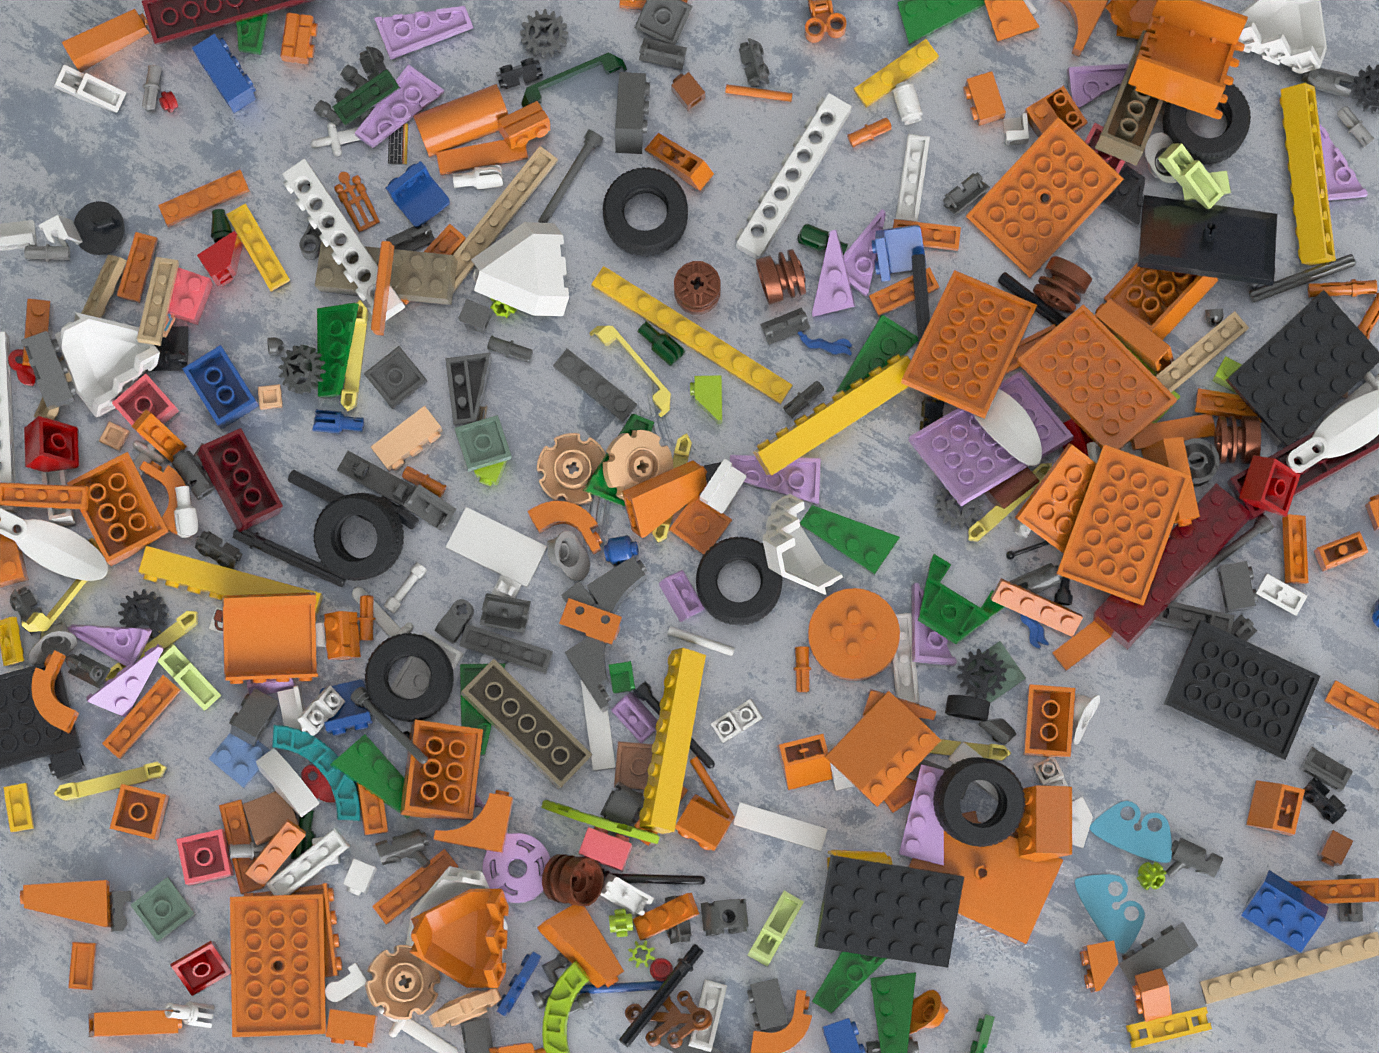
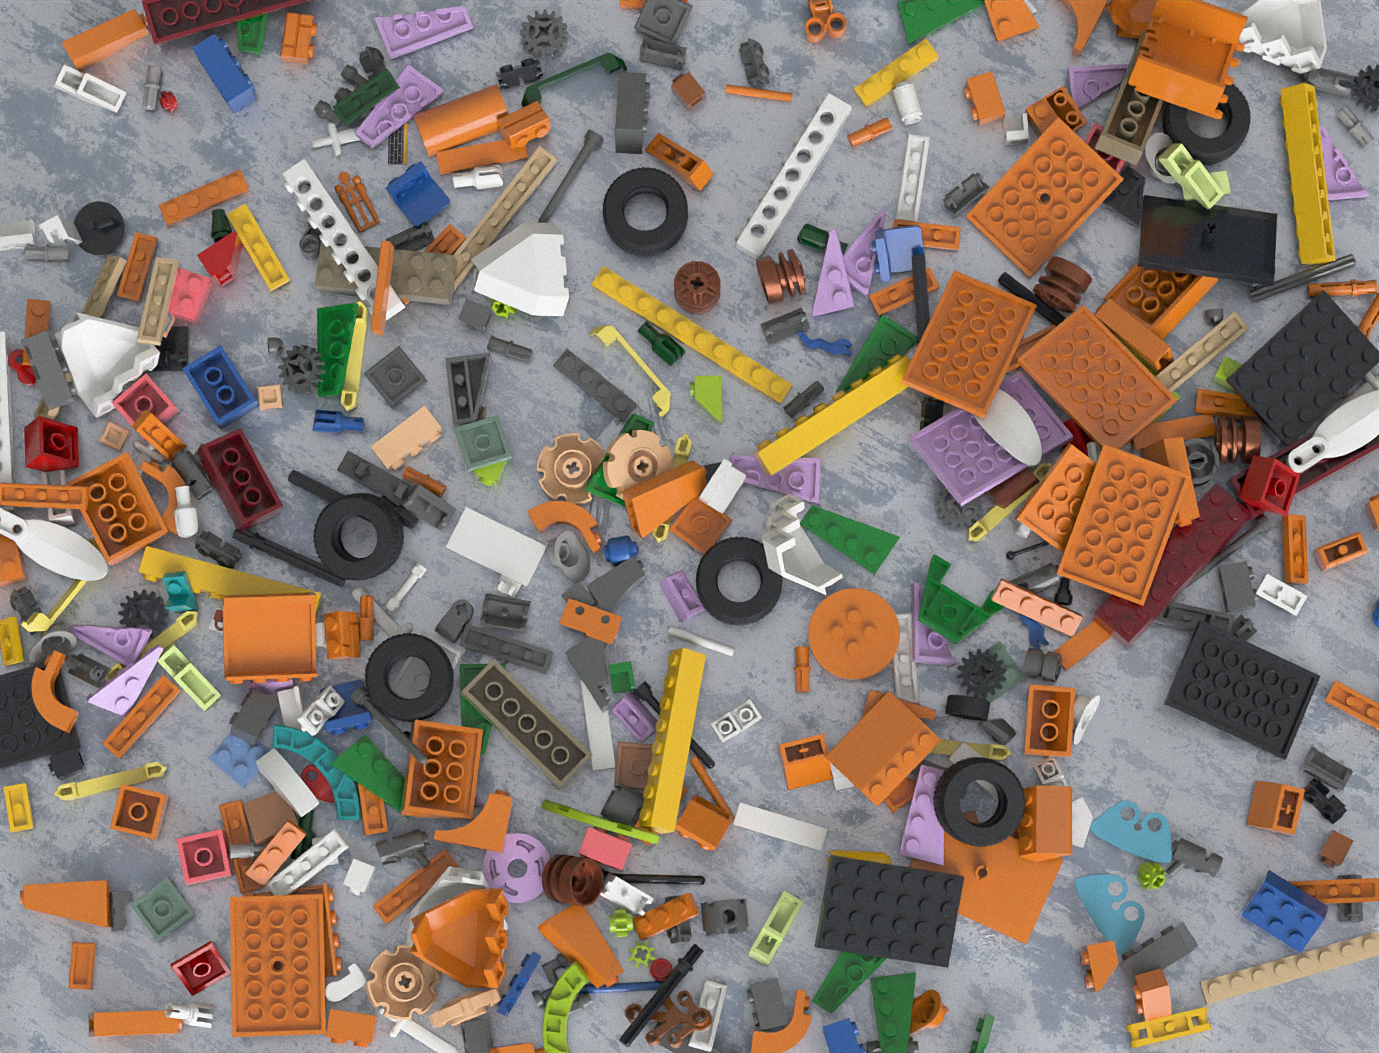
(180, 593): none -> teal slope
(1042, 664): none -> dark grey wheel

